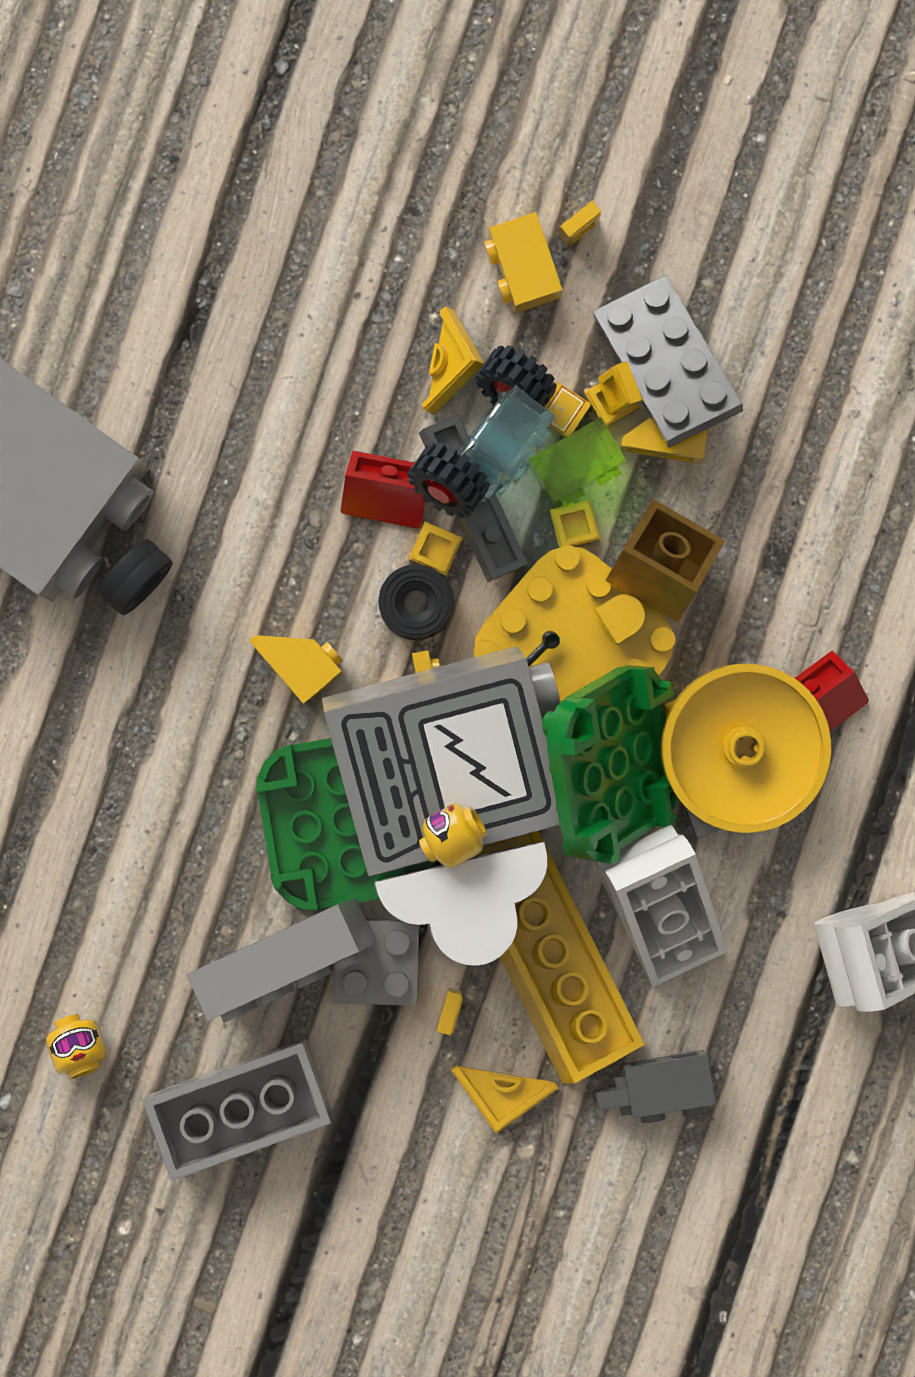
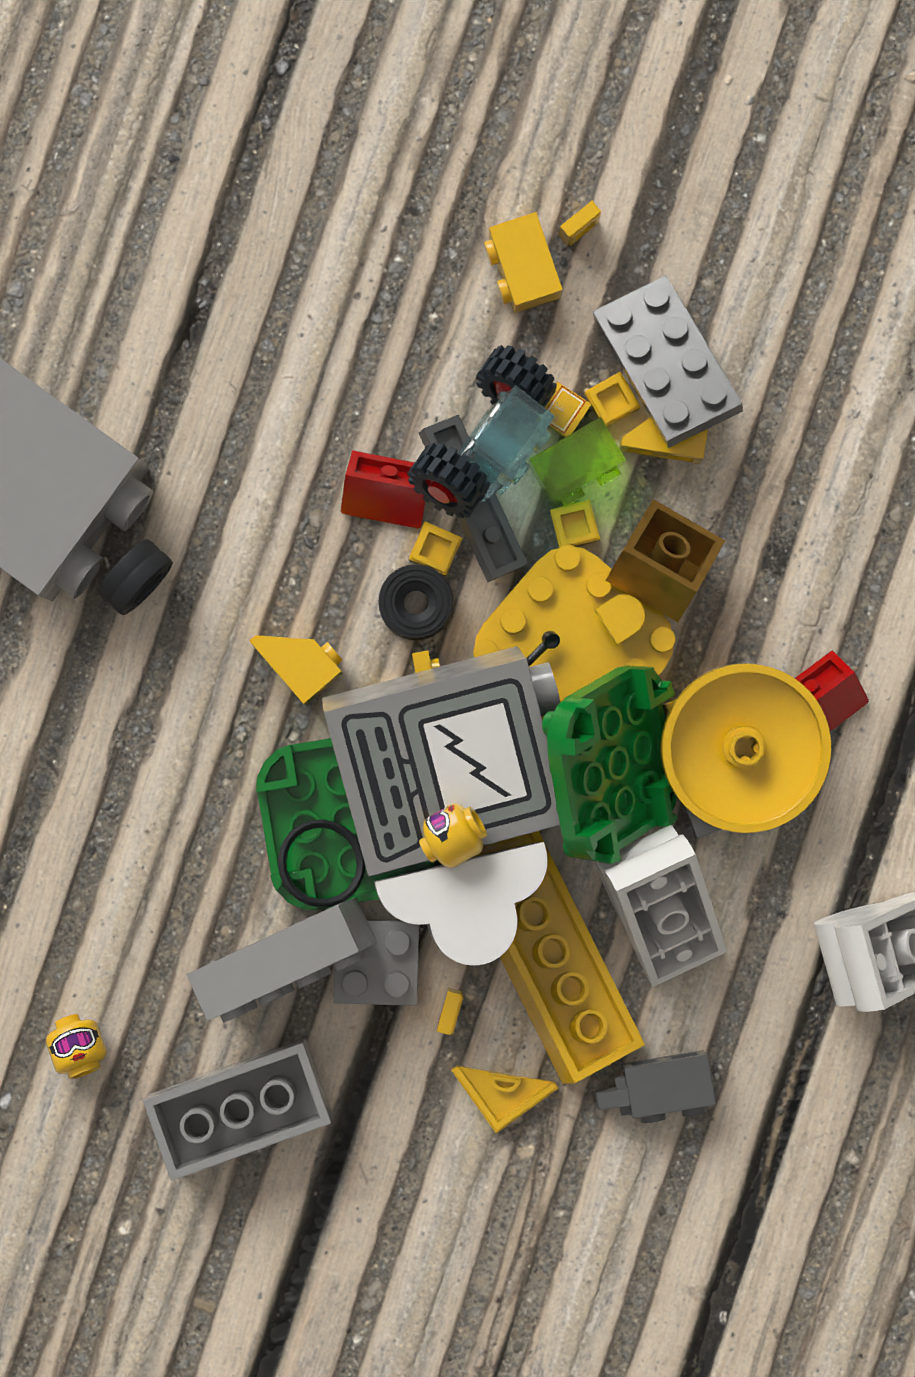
(293, 890): none -> black tyre
(452, 362): yellow tile -> none
(619, 388): yellow tile -> none

